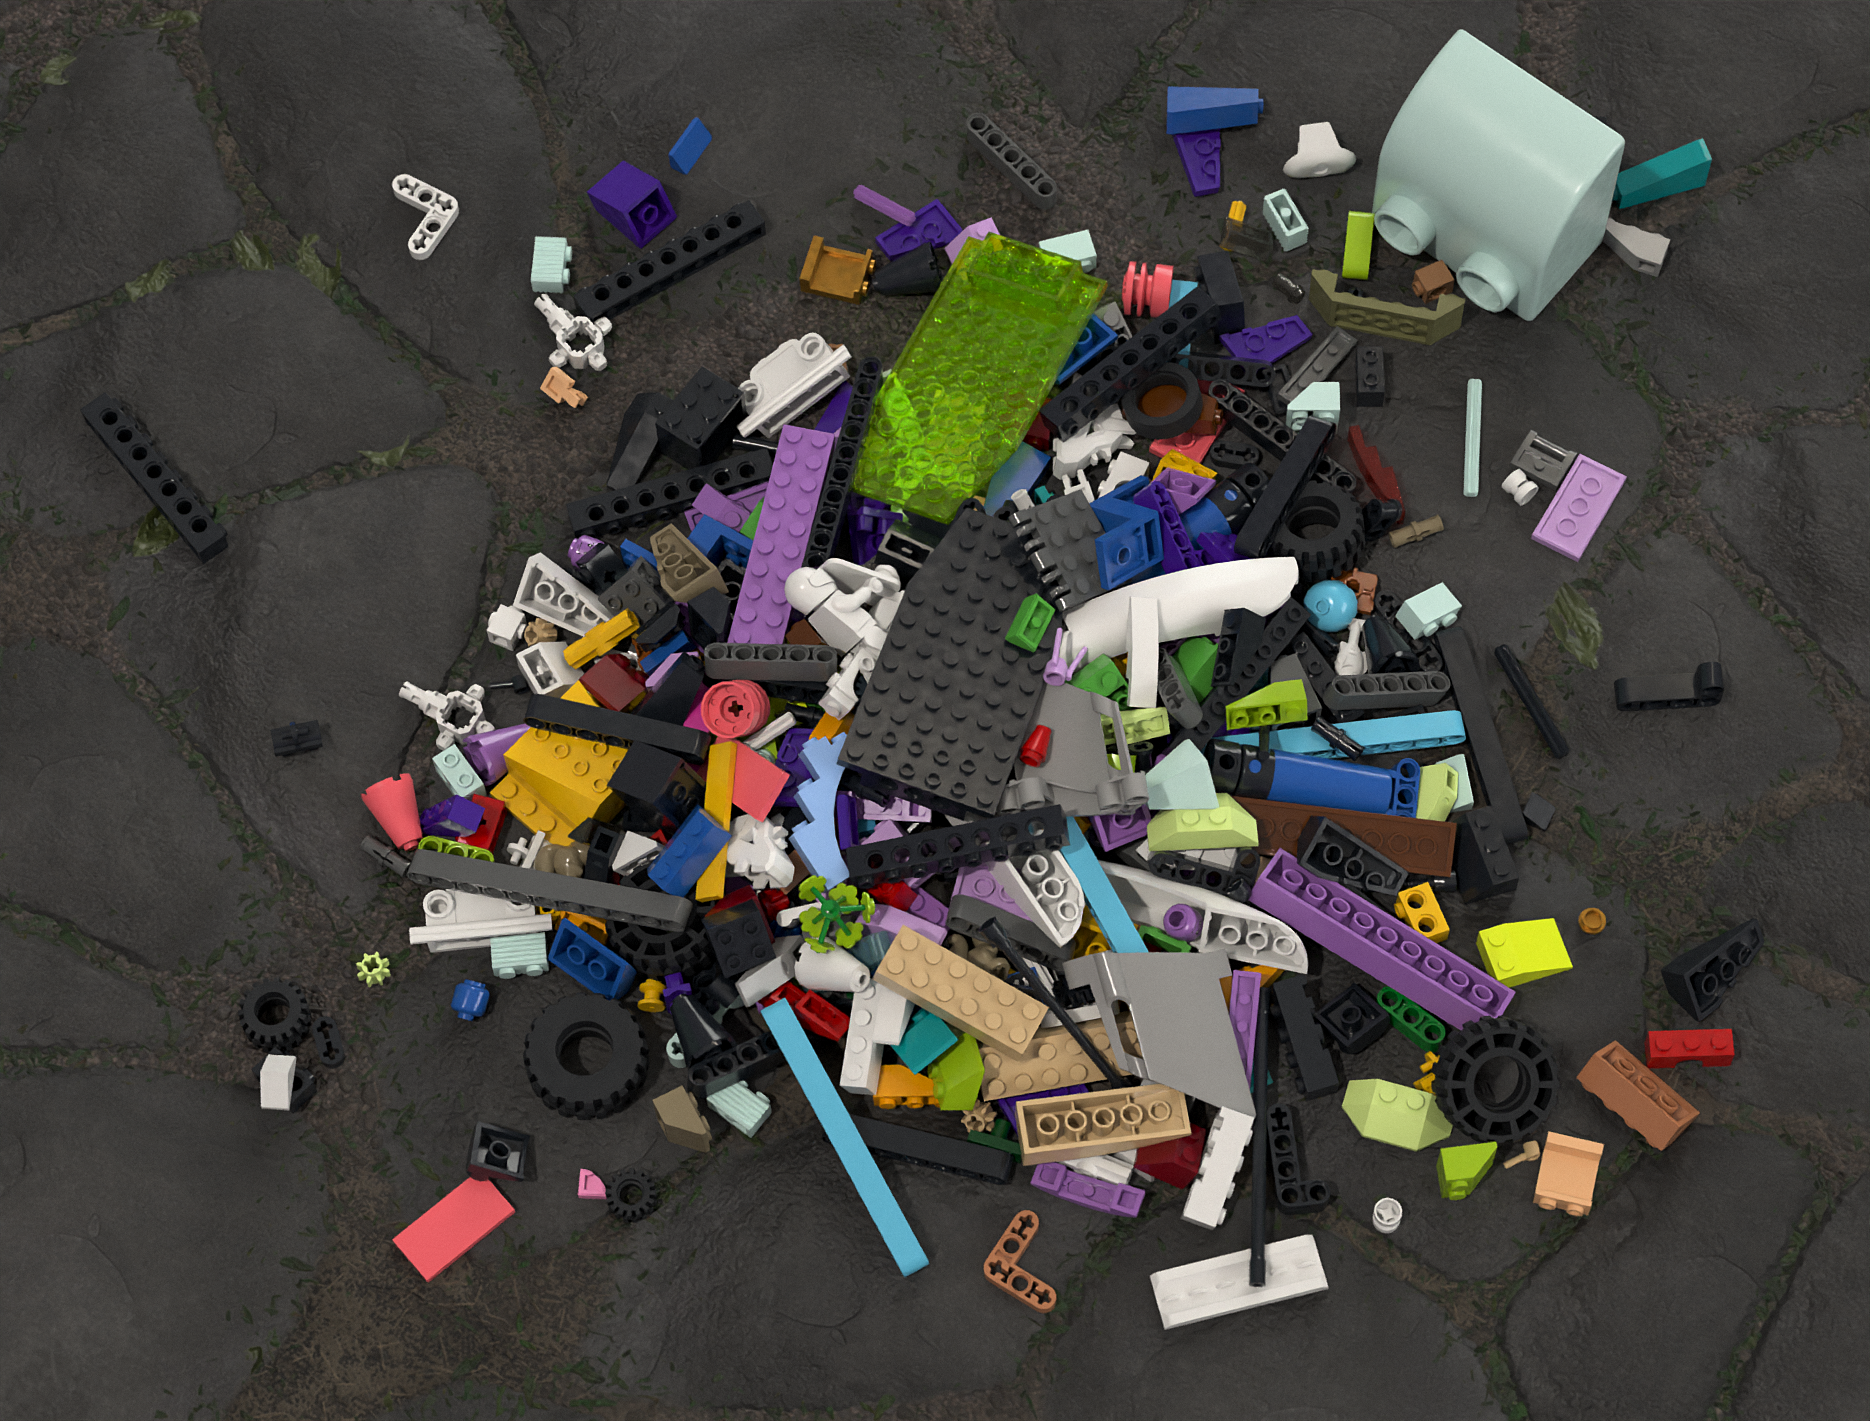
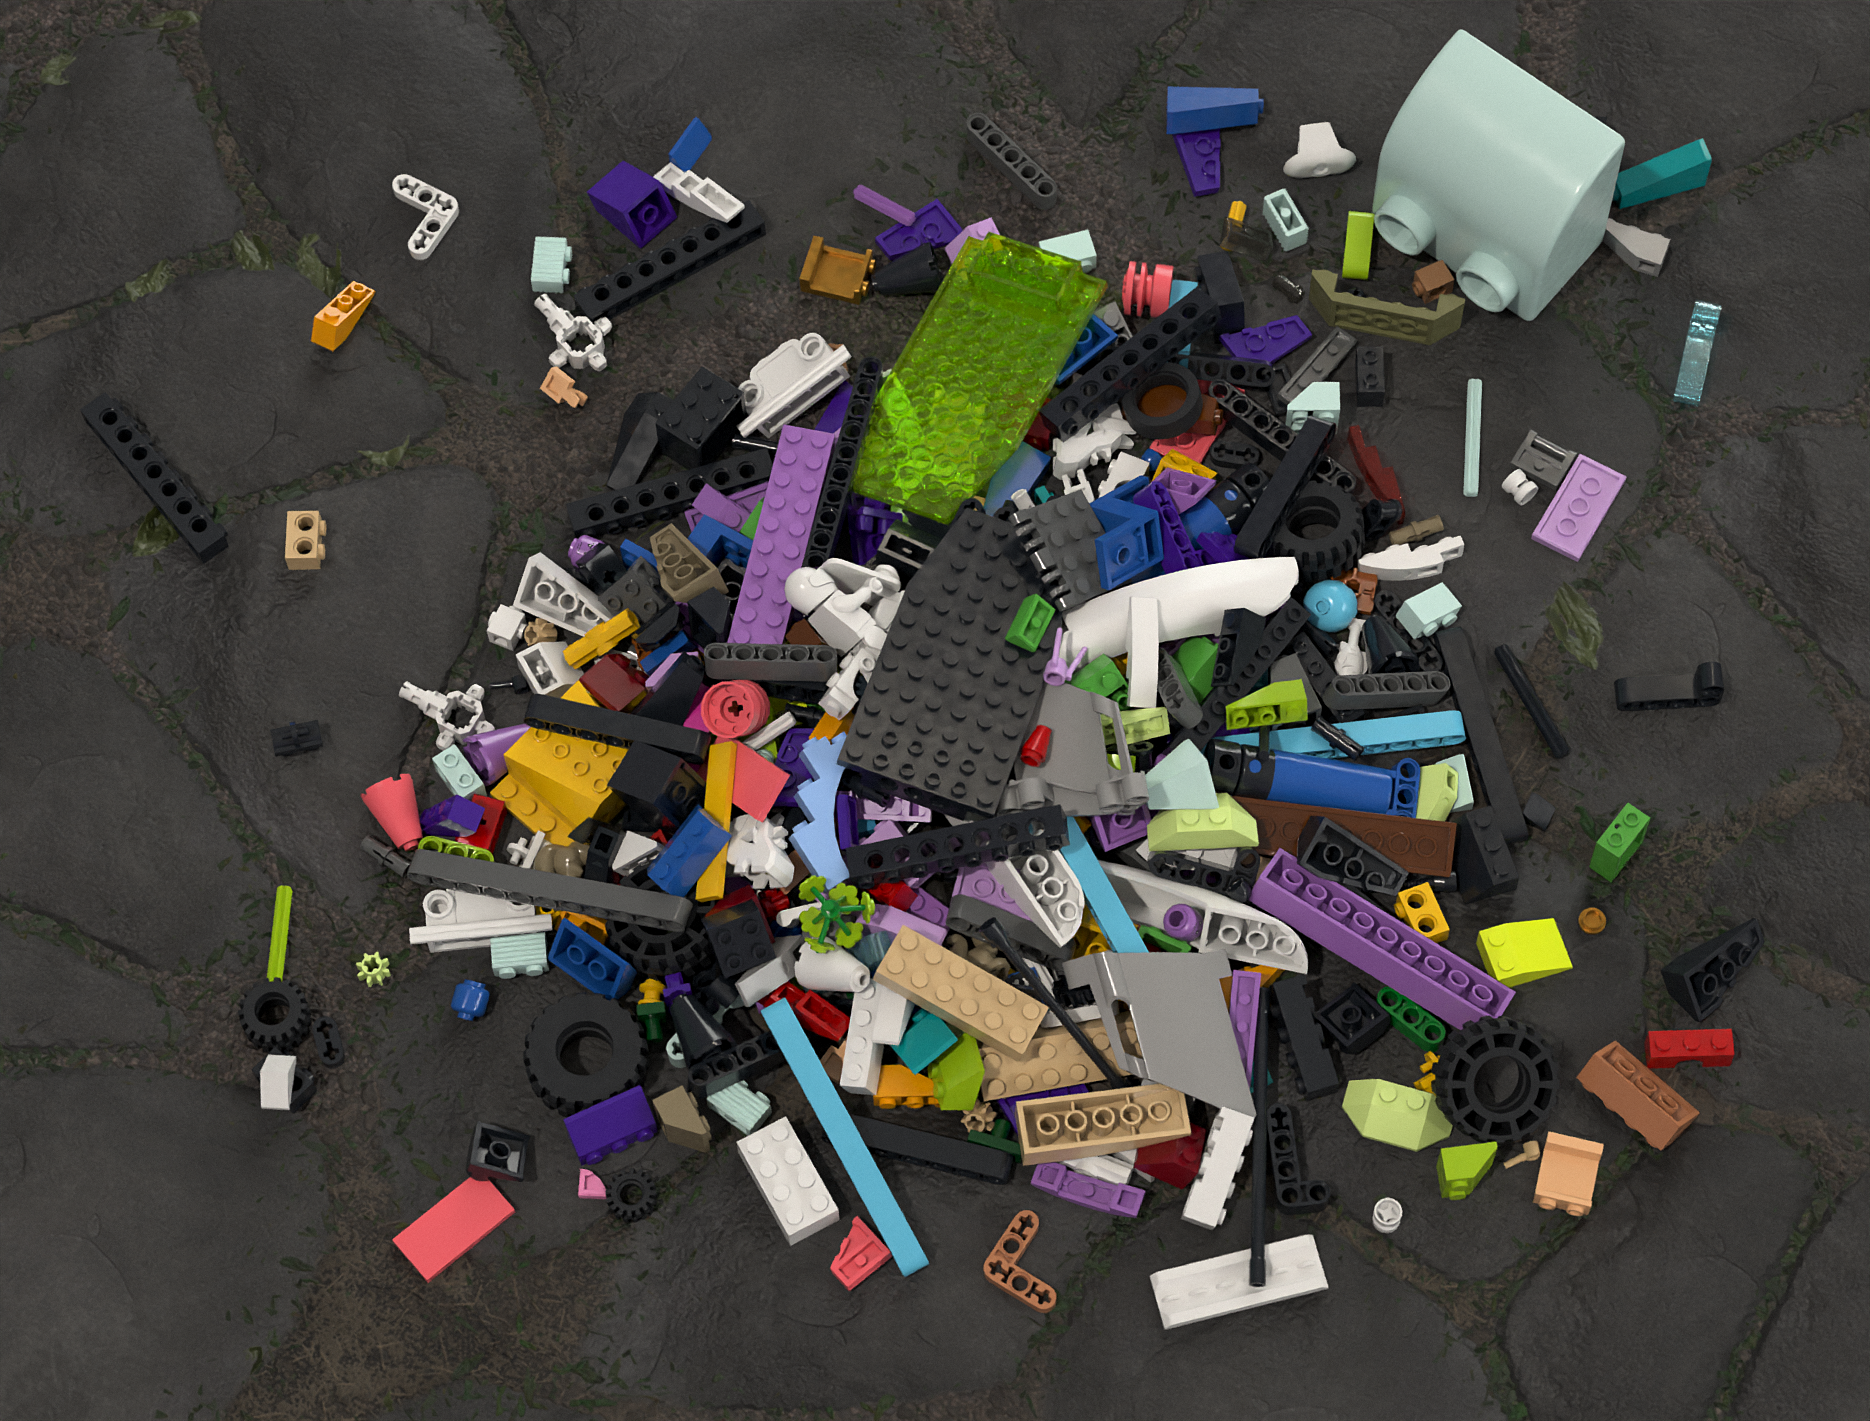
(279, 932): none -> lime axle
(300, 540): none -> tan brick
(339, 317): none -> light orange slope
(610, 1126): none -> dark purple slope
(652, 1018): none -> dark green tile
(698, 193): none -> white slope
(788, 1181): none -> white brick
(833, 1061): none -> light nougat plate
(859, 1255): none -> coral wing
(1153, 458): none -> blue hinge
(1401, 564): none -> white slope
(1619, 844): none -> bright green window
(1697, 352): none -> clear light blue beam

